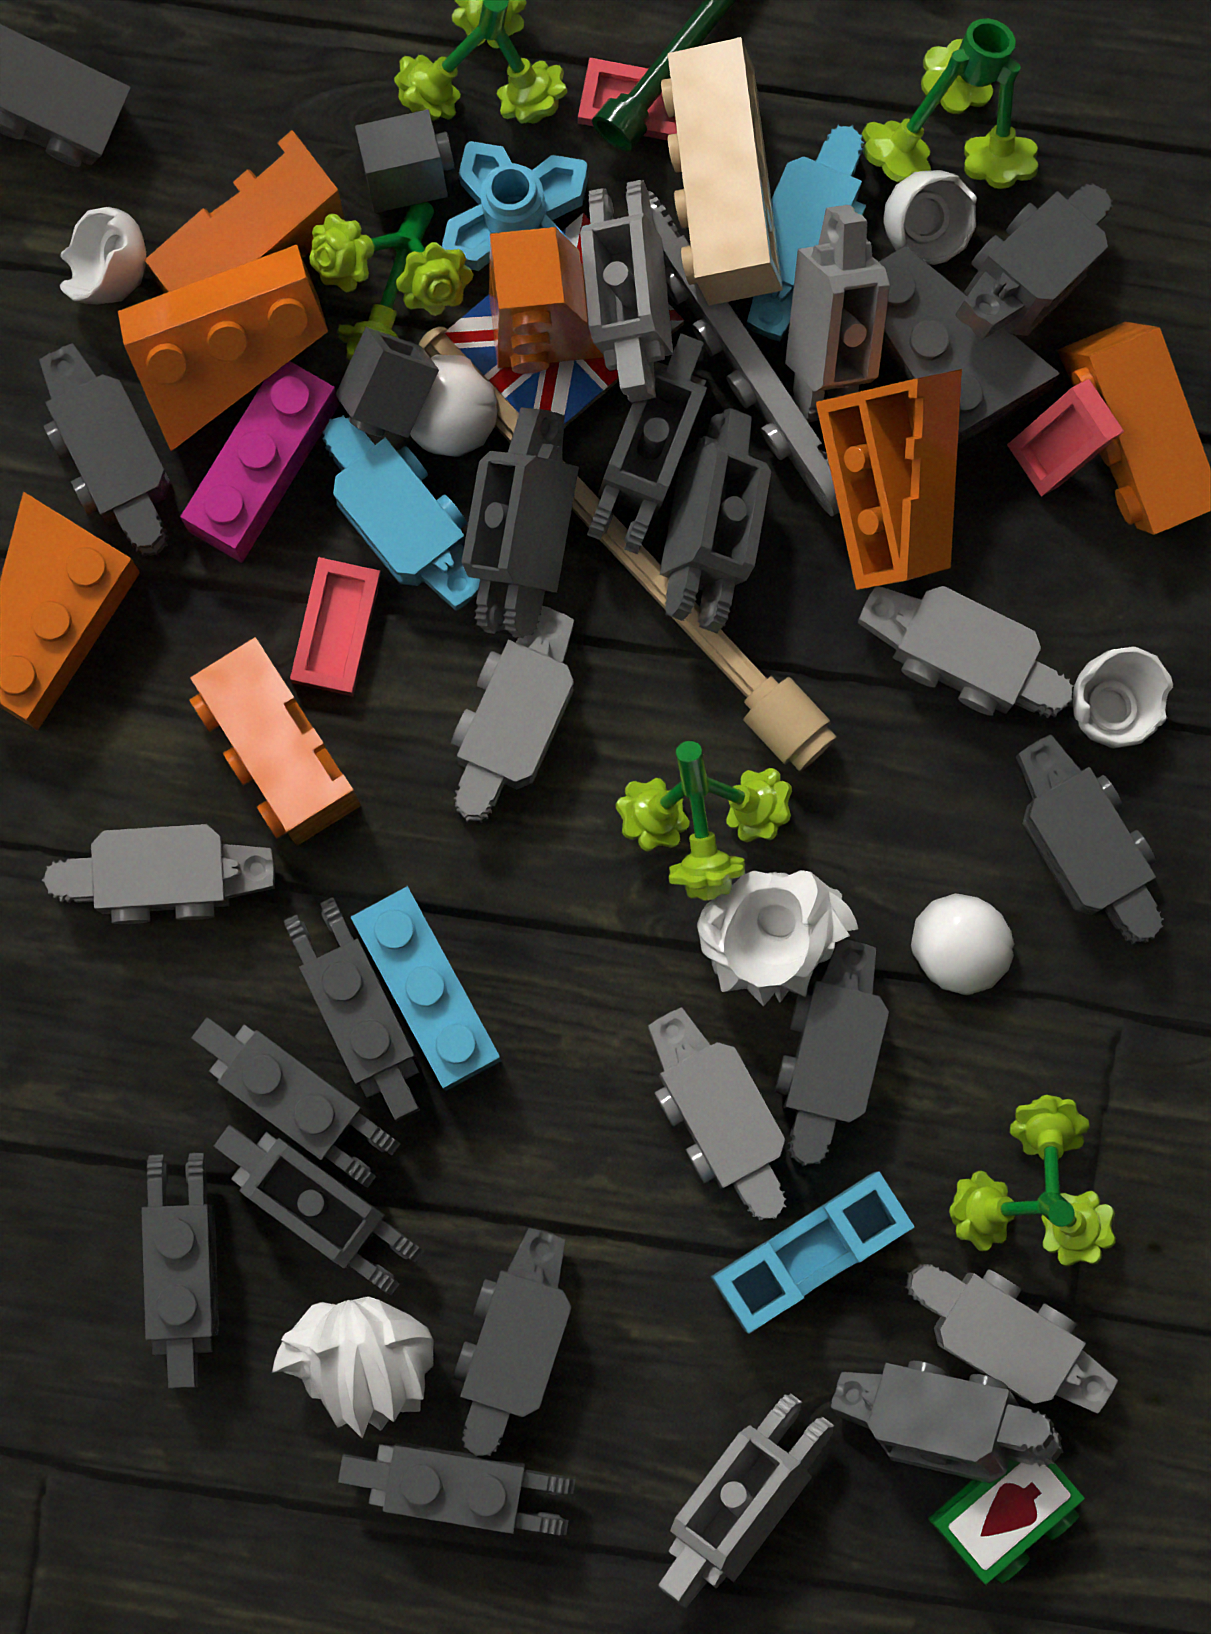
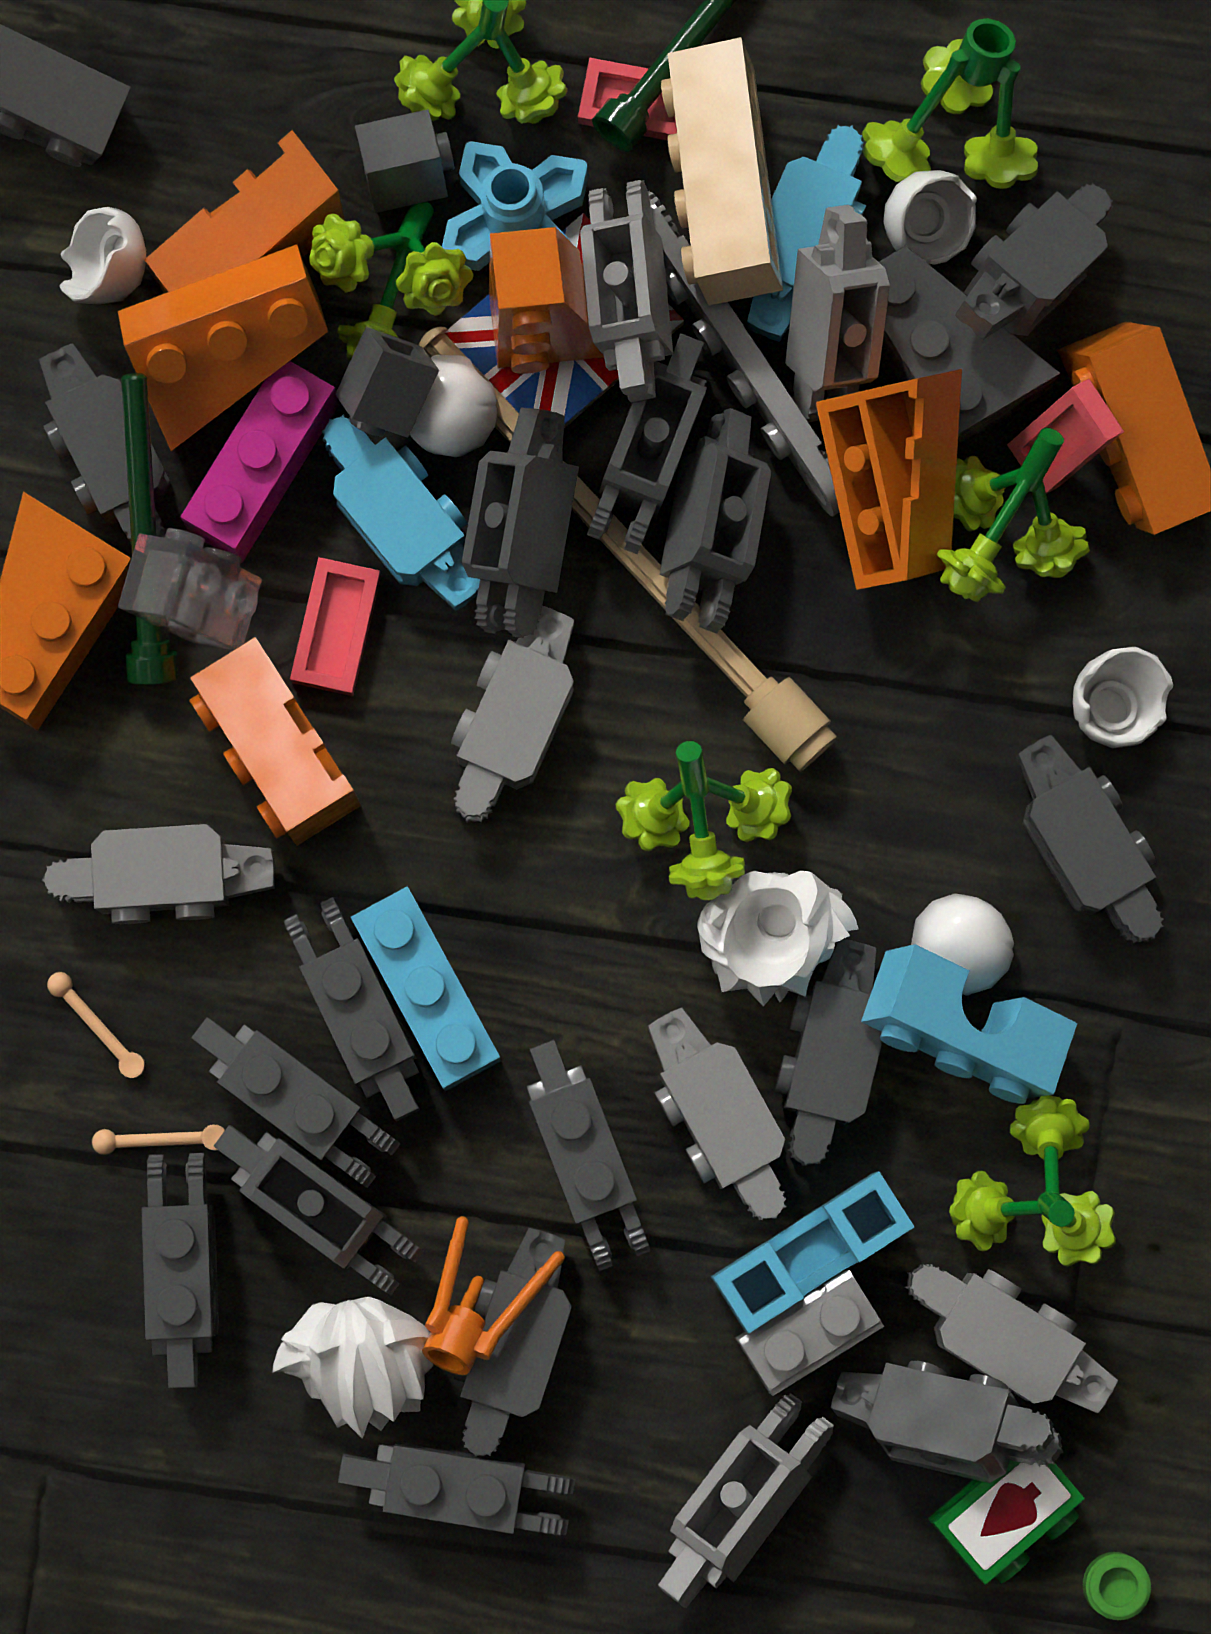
(106, 1141): none -> light nougat hinge
(130, 1064): none -> light nougat hinge
(151, 654): none -> dark green piece
(190, 589): none -> clear brick
(458, 1334): none -> orange plant
(583, 1151): none -> dark grey hinge
(810, 1332): none -> light grey brick
(921, 1008): none -> medium azure arch
(967, 649): light grey hinge -> none
(1048, 546): none -> lime plant
(1116, 1586): none -> bright green tile

